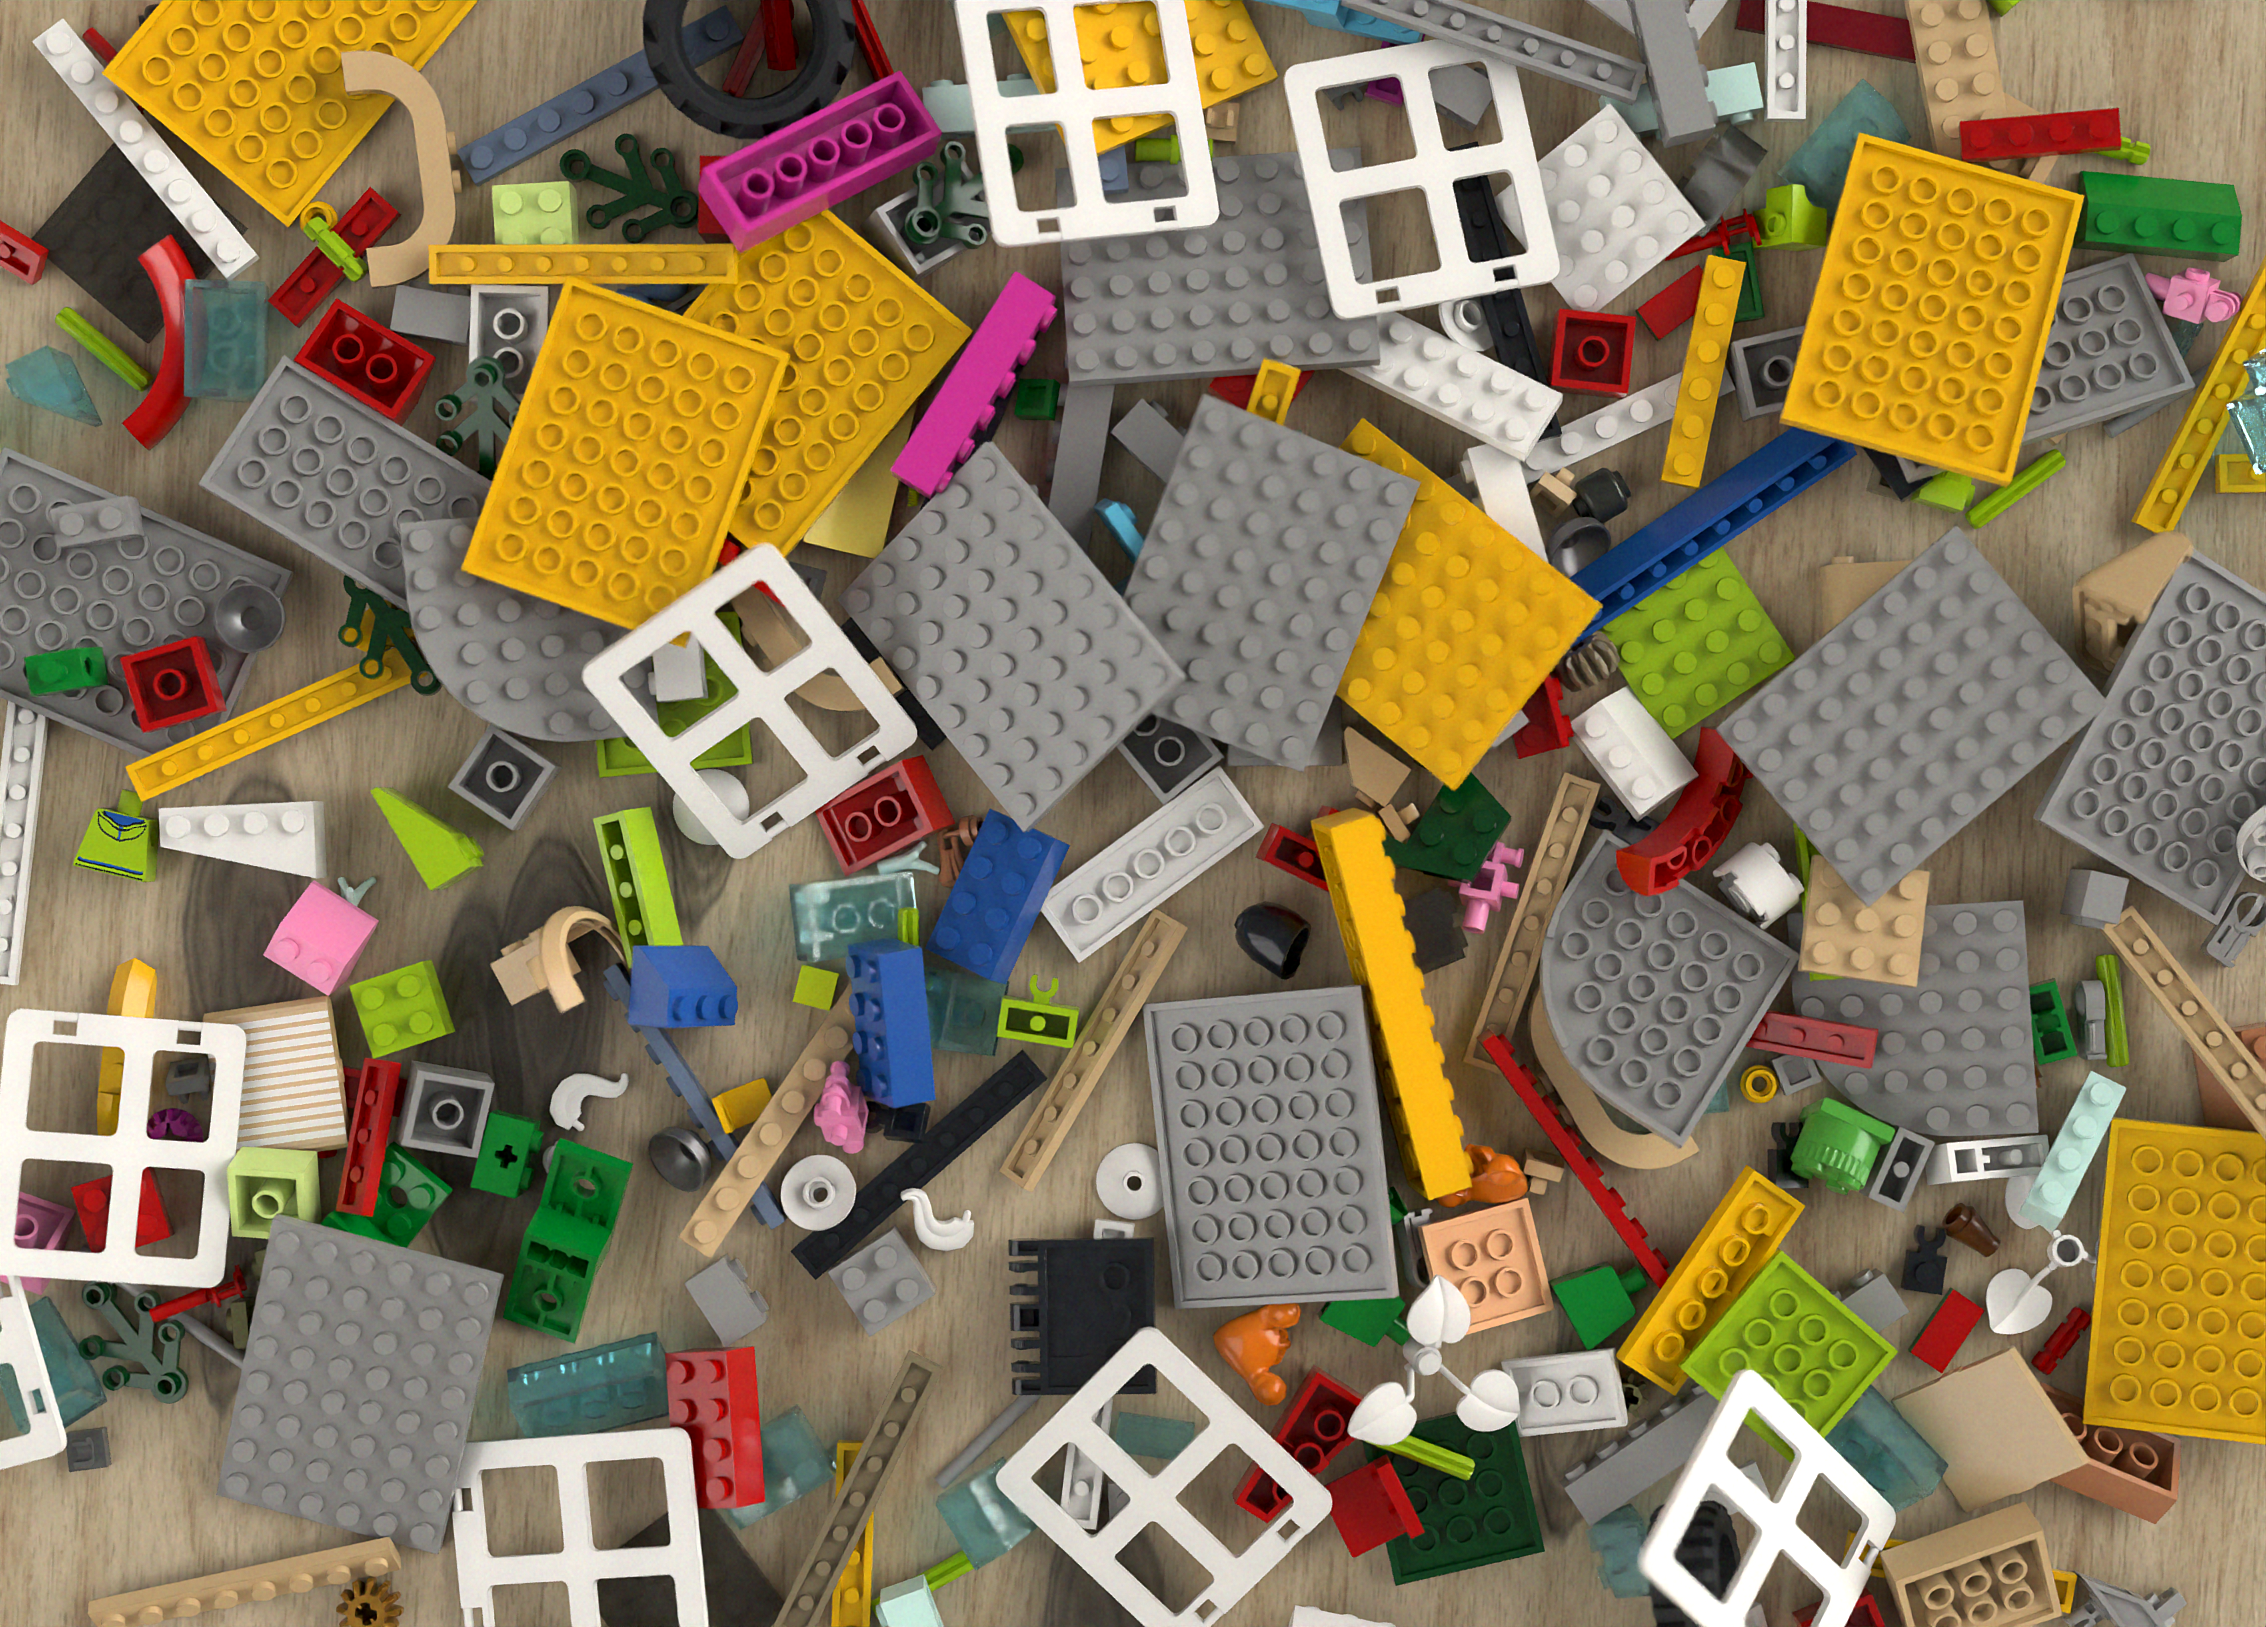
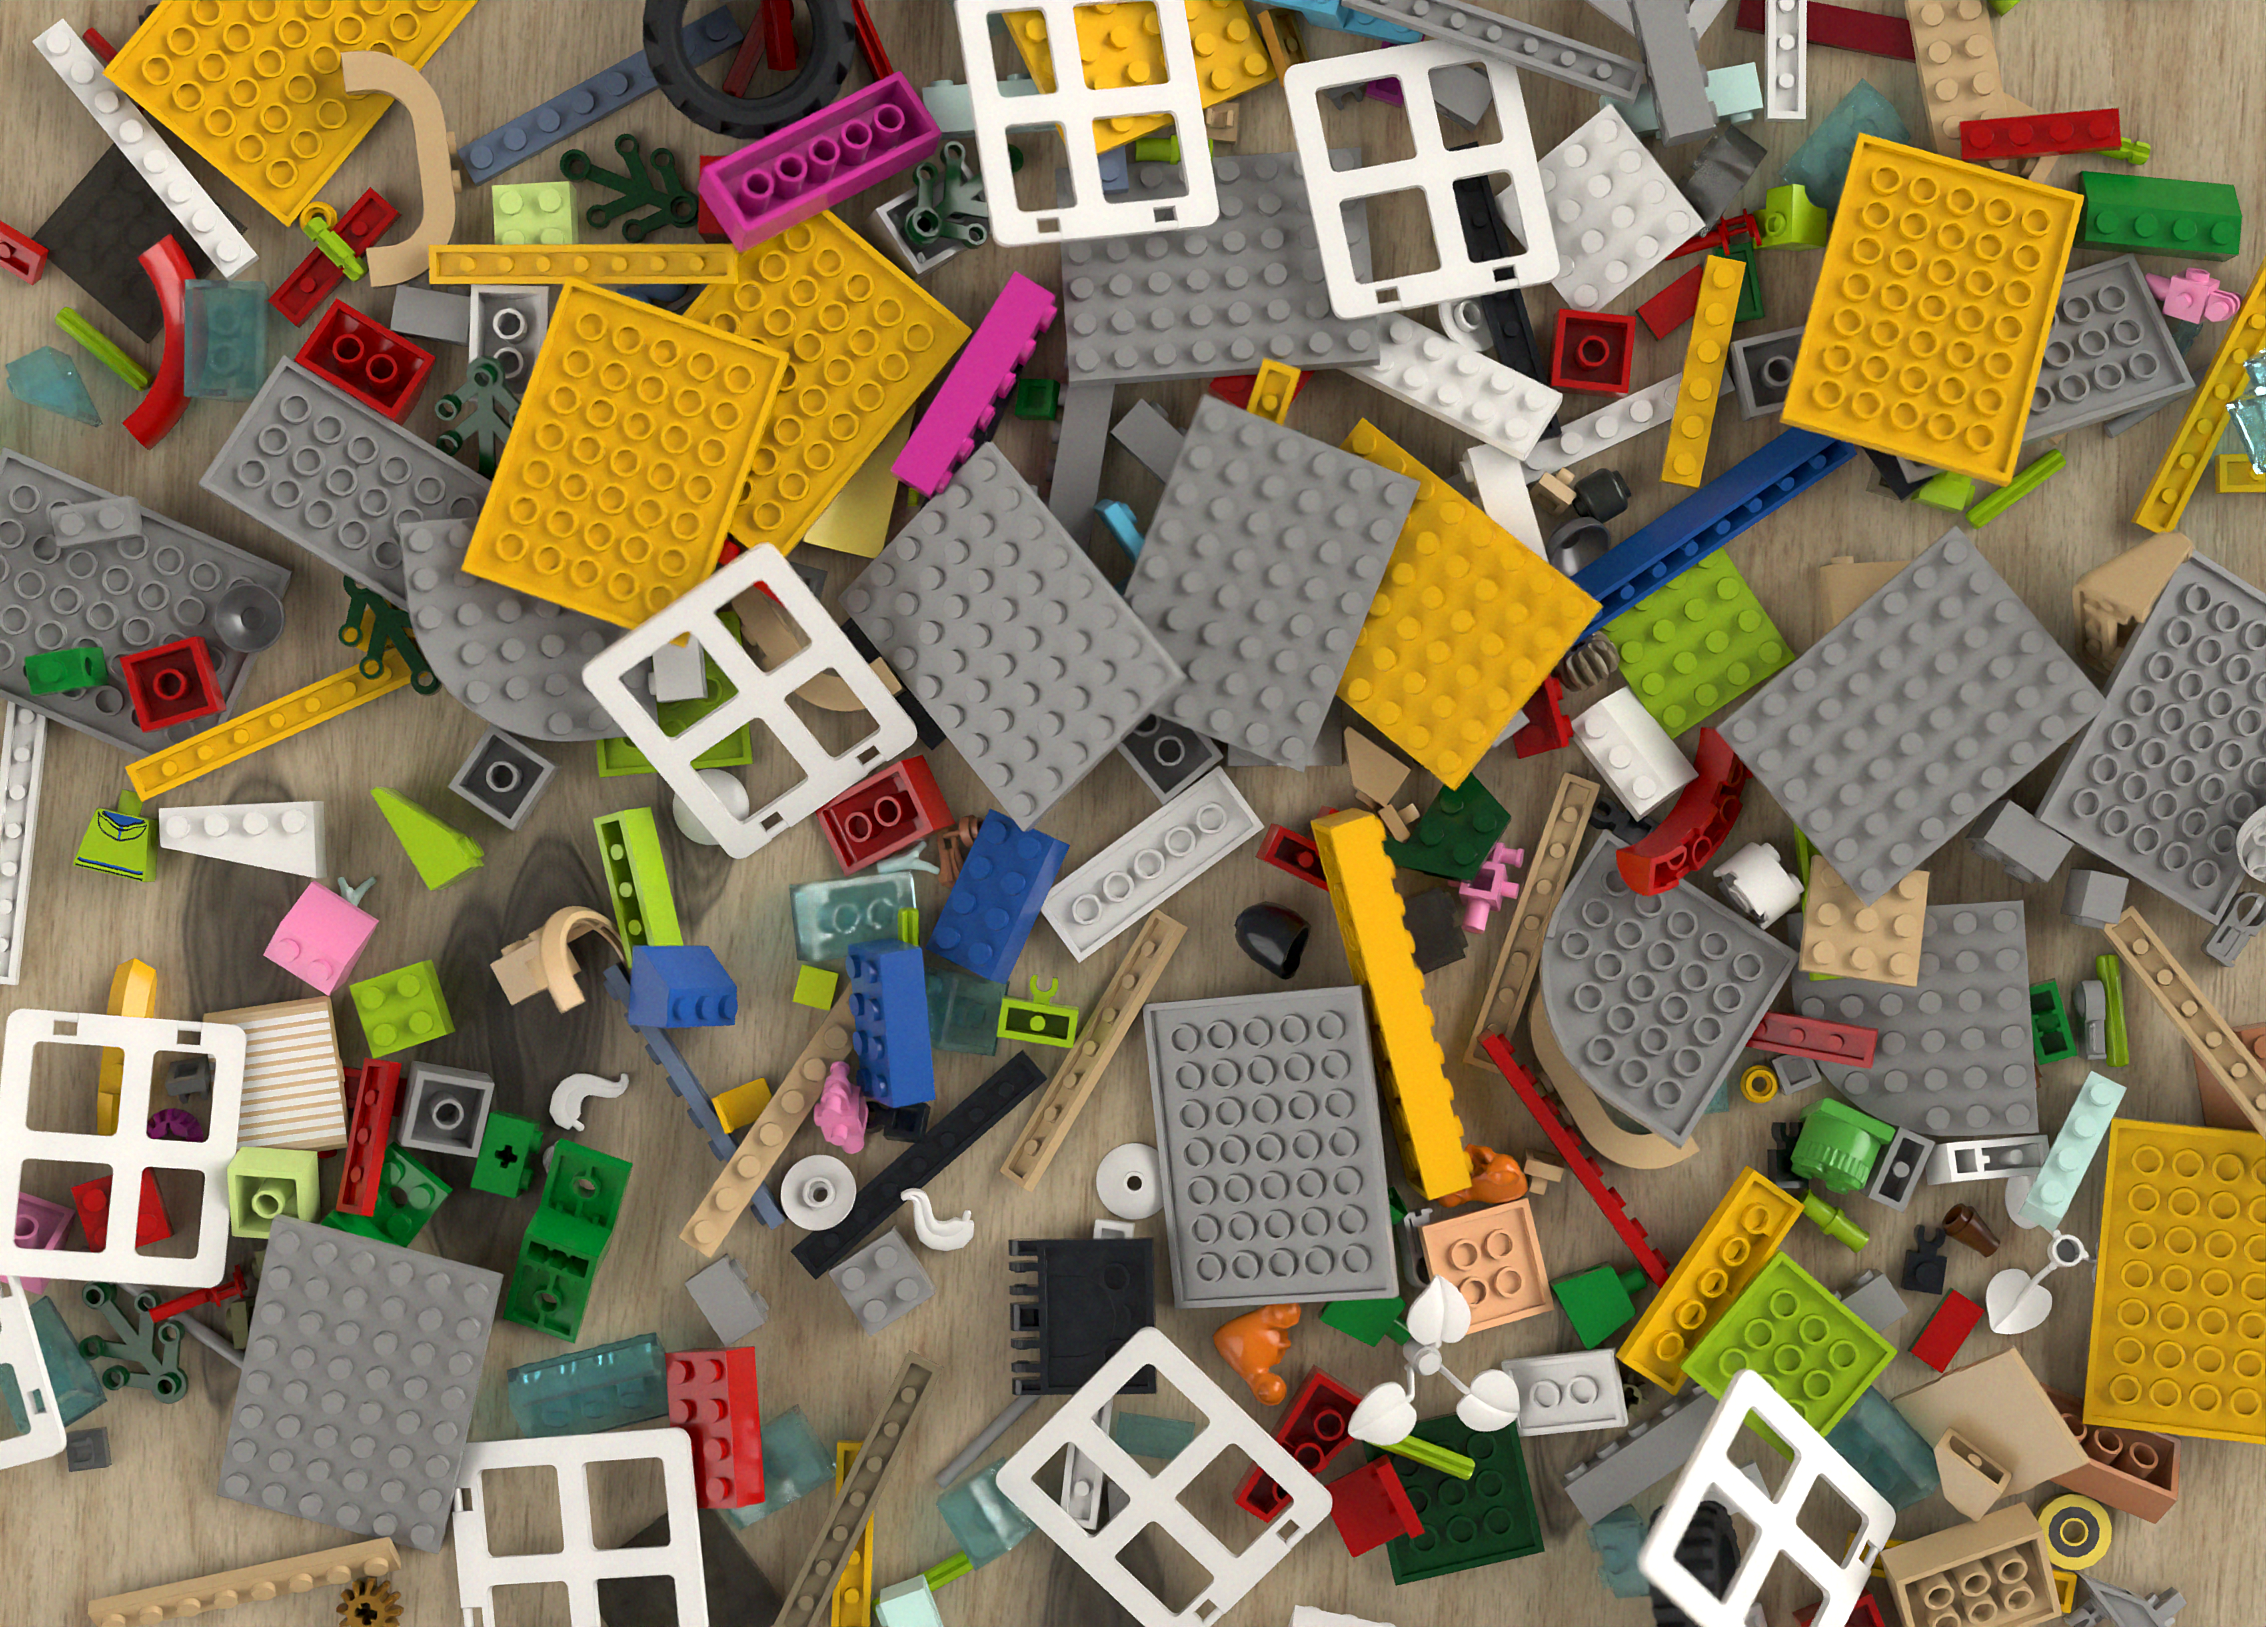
(681, 1158): flat silver piece -> none
(1283, 39): none -> pearl gold plate
(1833, 1221): none -> lime pin
(1968, 1475): none -> tan slope
(2019, 842): none -> light grey brick
(2061, 1340): red axle -> none
(2094, 1536): none -> light yellow tile

